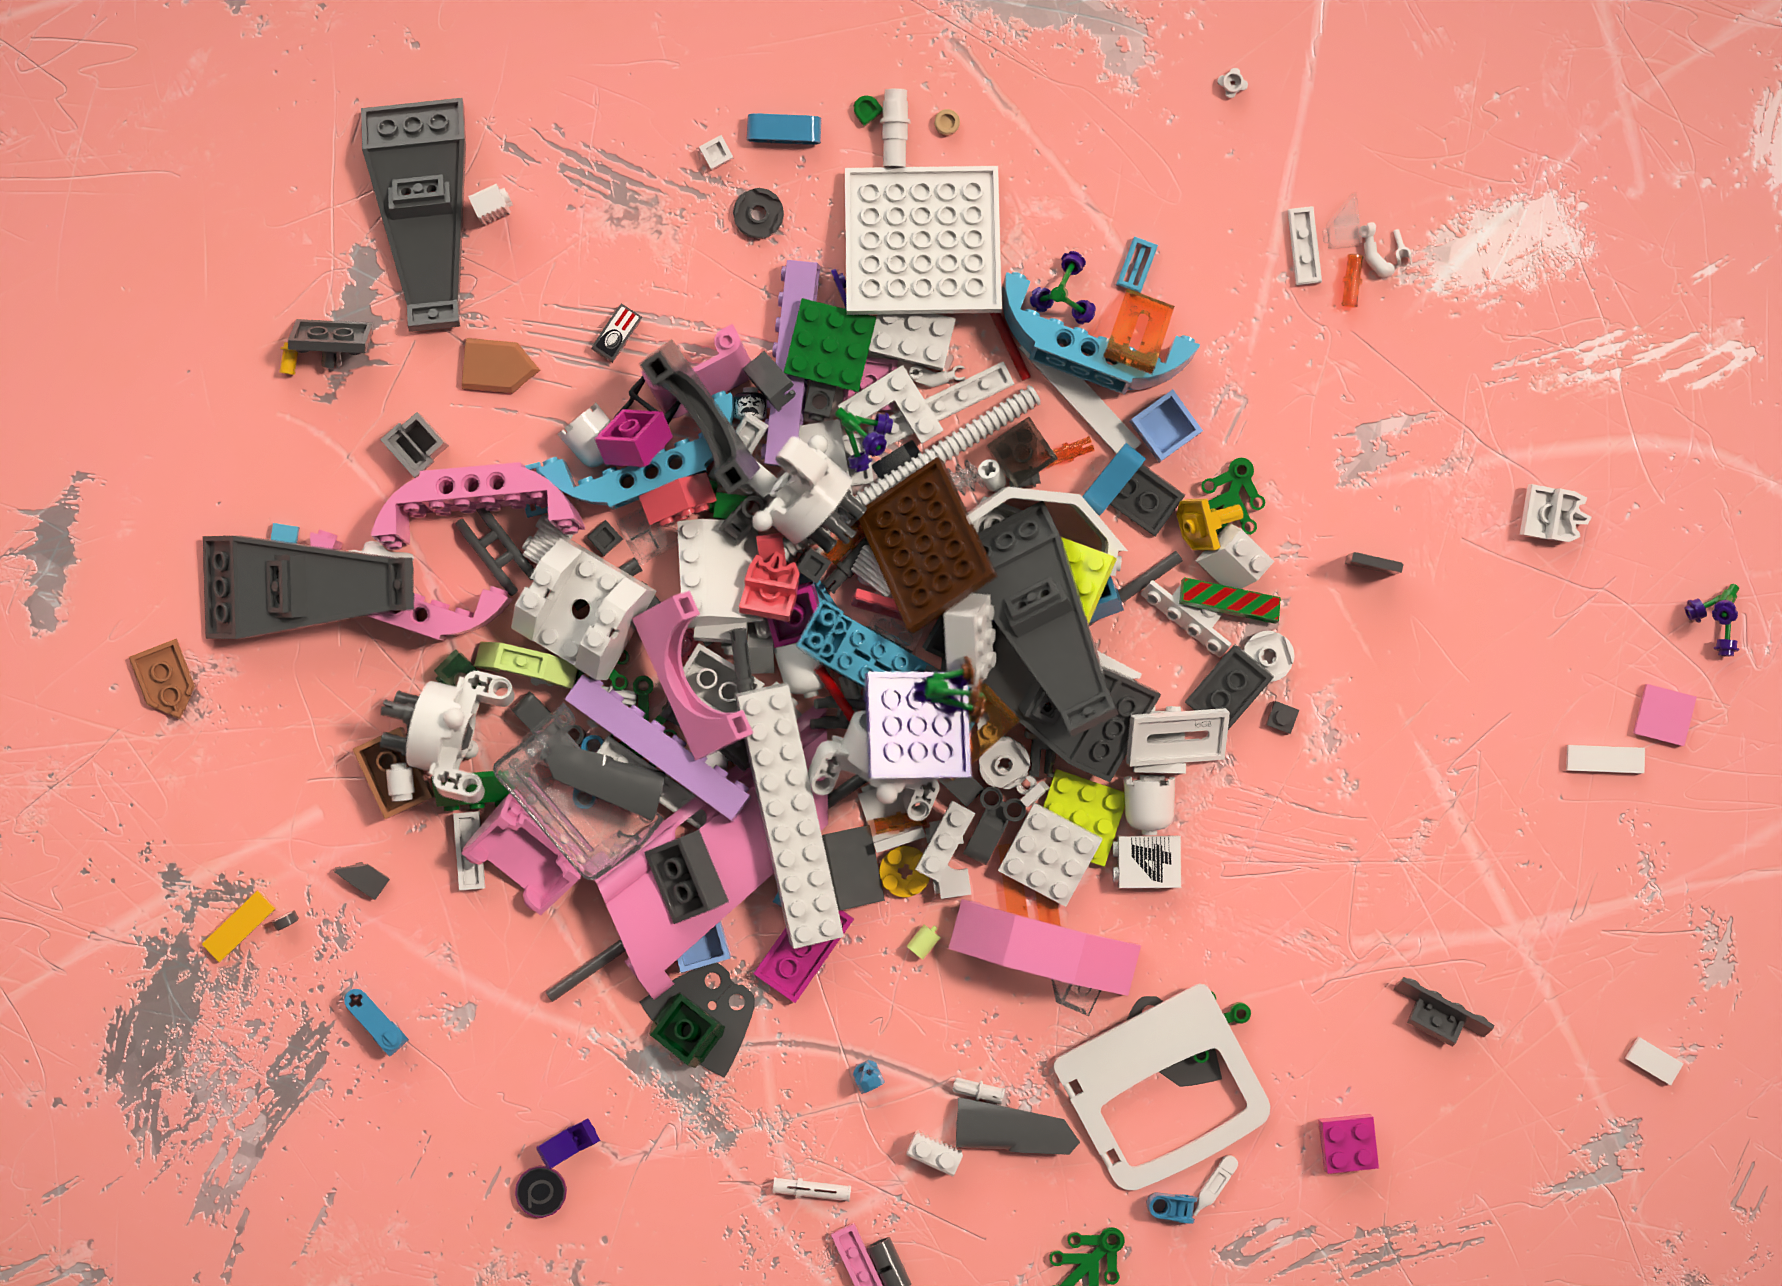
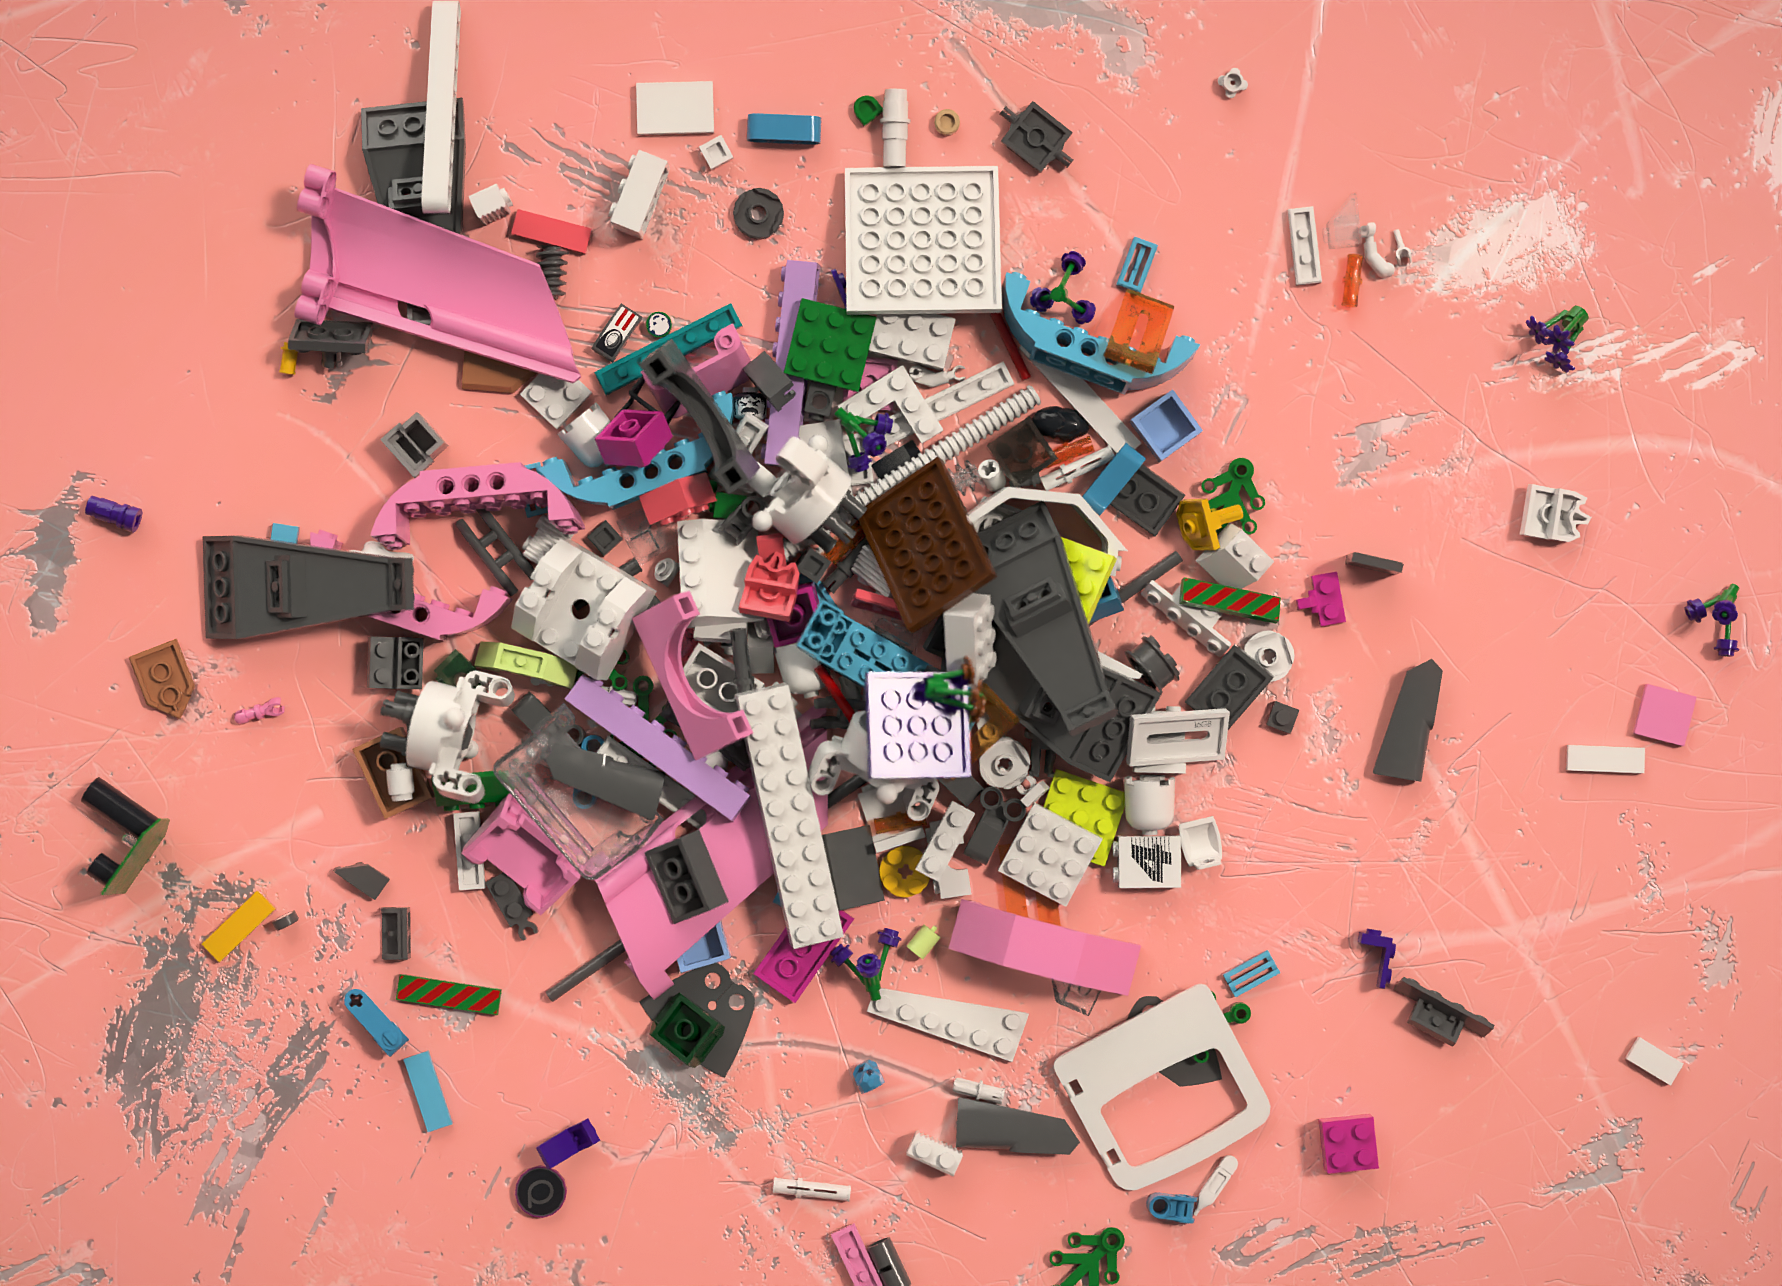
(111, 512): none -> dark purple axle
(142, 835): none -> piece
(243, 716): none -> bright pink piece
(395, 662): none -> dark grey brick
(396, 933): none -> dark grey hinge
(428, 1091): none -> medium azure tile
(441, 107): none -> white beam
(449, 994): none -> tile
(475, 293): none -> bright pink panel
(511, 903): none -> dark grey plate
(551, 231): none -> coral tile
(551, 267): none -> dark grey piece
(555, 398): none -> white plate
(639, 193): none -> white brick
(659, 324): none -> tile
(666, 571): none -> white plate
(675, 108): none -> white tile
(686, 338): none -> teal tile
(868, 966): none -> dark purple plant
(969, 1024): none -> white wing
(1036, 137): none -> dark grey plate
(1050, 481): none -> white pin
(1060, 424): none -> black arm
(1154, 666): none -> dark grey wheel
(1201, 843): none -> white piece
(1236, 992): none -> medium azure tile
(1325, 599): none -> dark pink hinge
(1374, 938): none -> dark purple bracket
(1409, 728): none -> dark grey panel
(1572, 322): none -> dark purple plant

